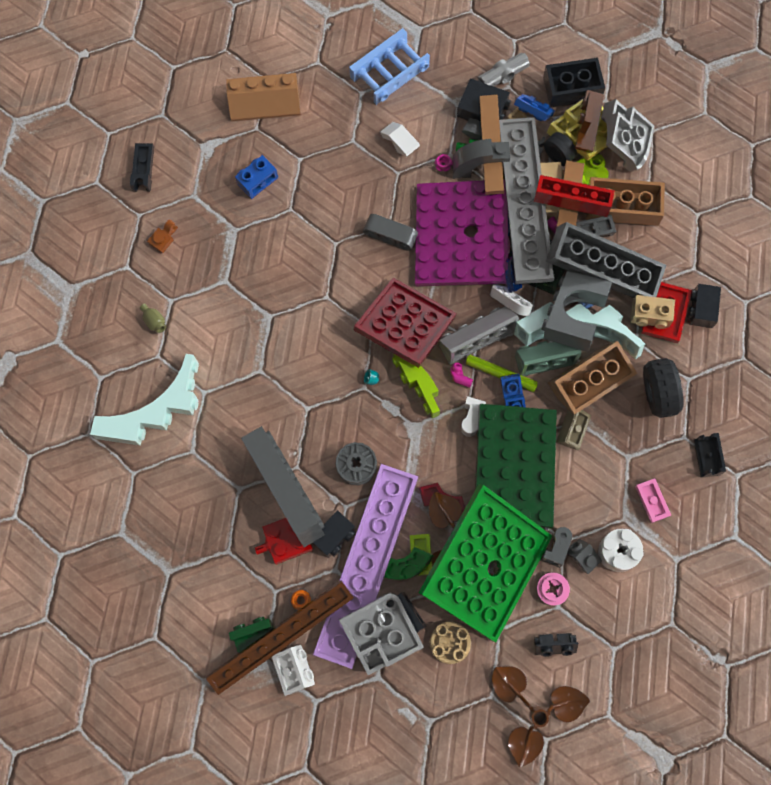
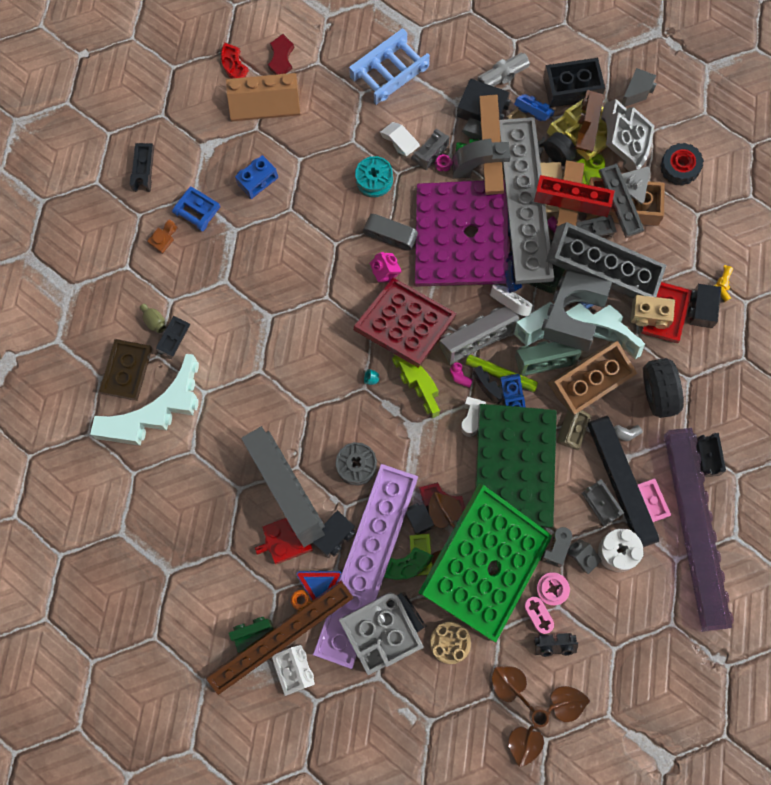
(126, 369): none -> dark brown plate
(172, 337): none -> black hinge
(199, 203): none -> blue plate
(231, 62): none -> red tile
(280, 62): none -> dark red tile
(318, 581): none -> piece
(365, 179): none -> teal wheel
(385, 267): none -> dark pink brick
(419, 519): none -> black brick
(431, 149): none -> flat silver hinge
(491, 389): none -> black slope
(542, 612): none -> bright pink beam
(602, 503): none -> flat silver hinge
(622, 201): none -> dark grey tile
(623, 480): none -> black beam
(627, 434): none -> light grey arm
(637, 183): none -> light grey piece
(639, 87): none -> dark grey slope
(683, 154): none -> black wheel
(697, 530): none -> clear purple brick
(724, 283): none -> yellow piece

